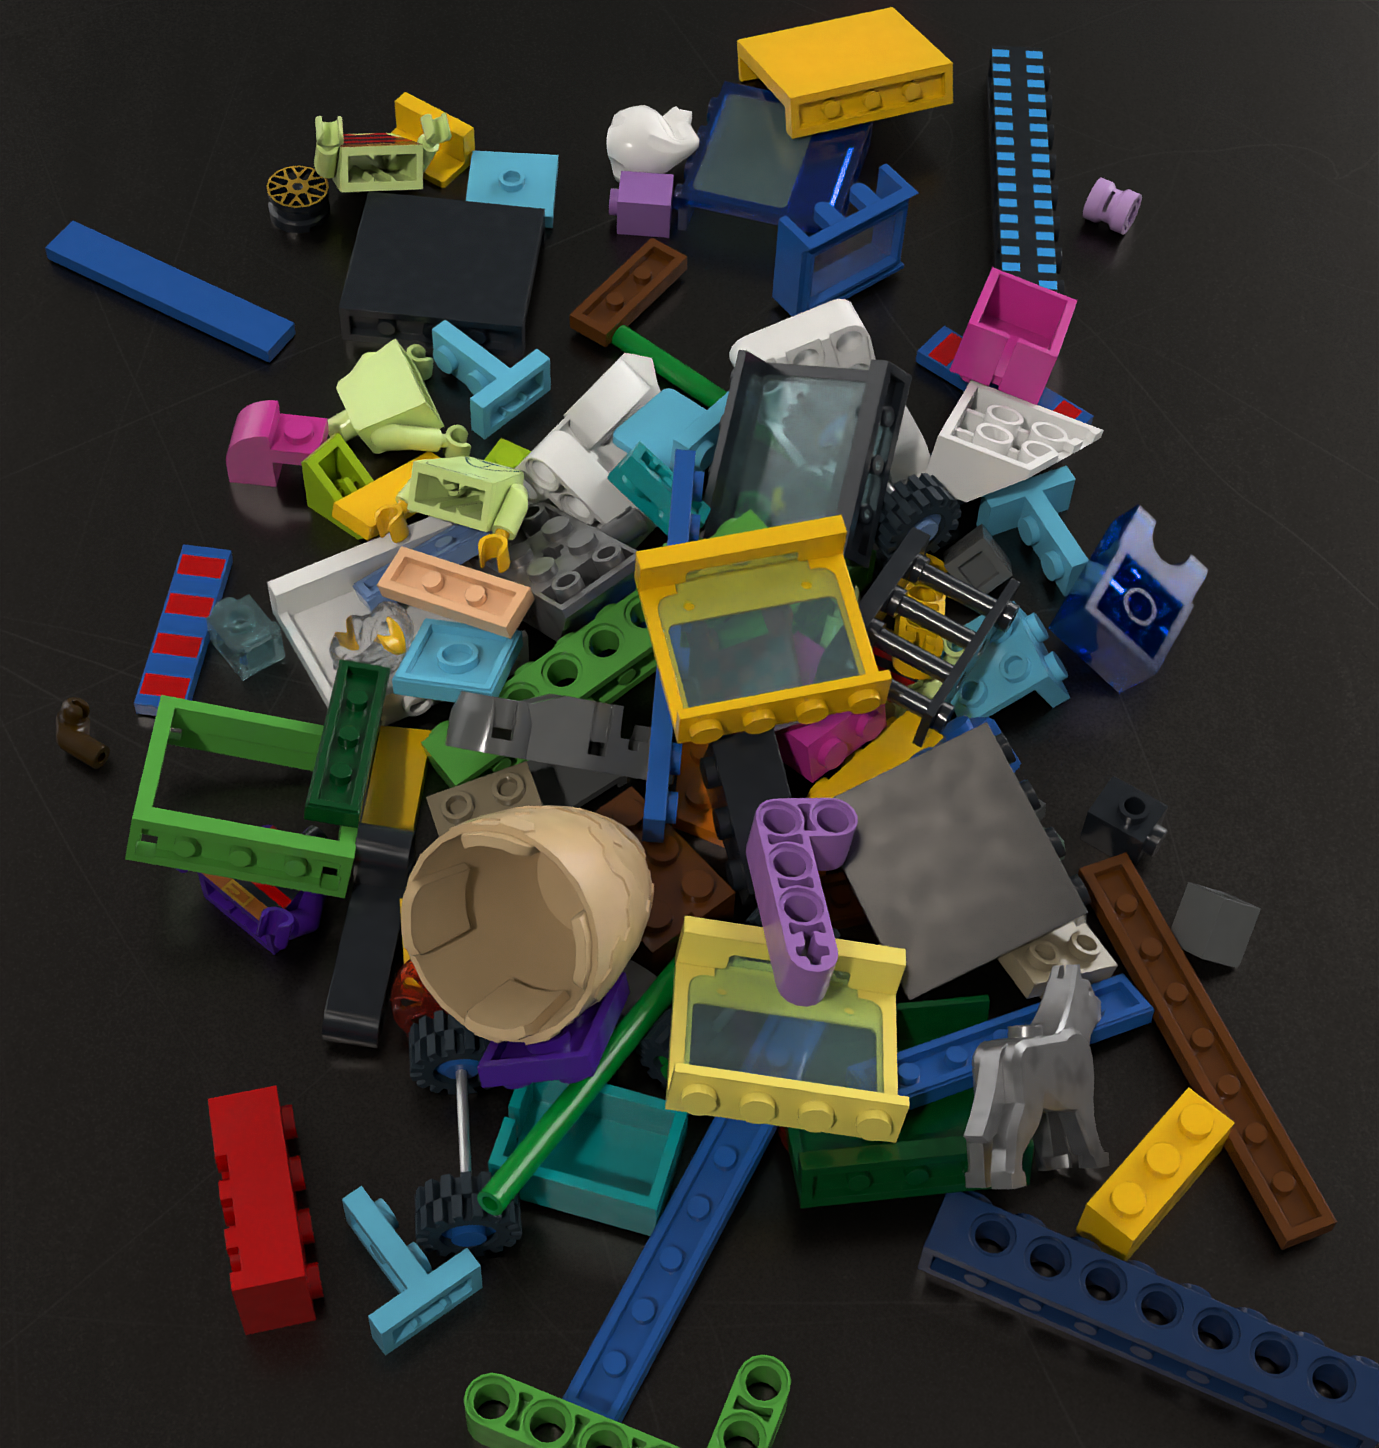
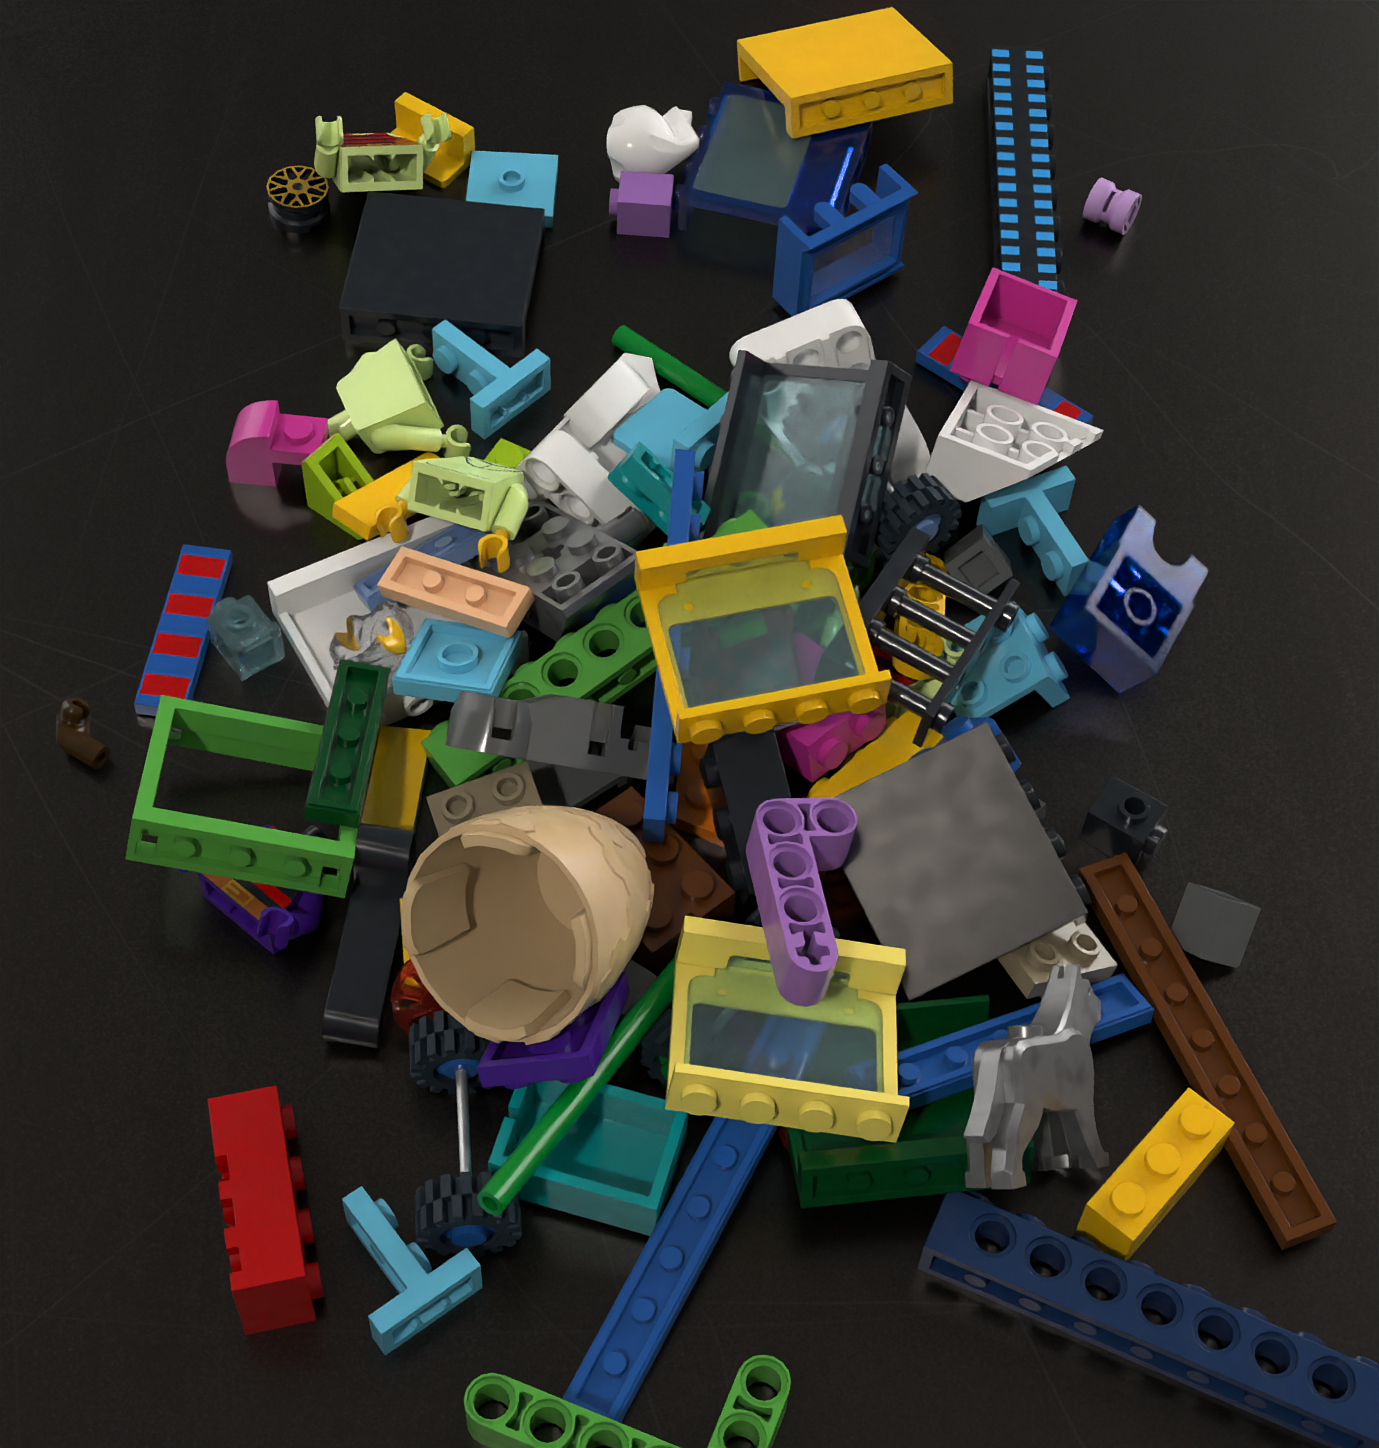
(171, 291): blue tile -> none
(628, 291): reddish brown plate -> none

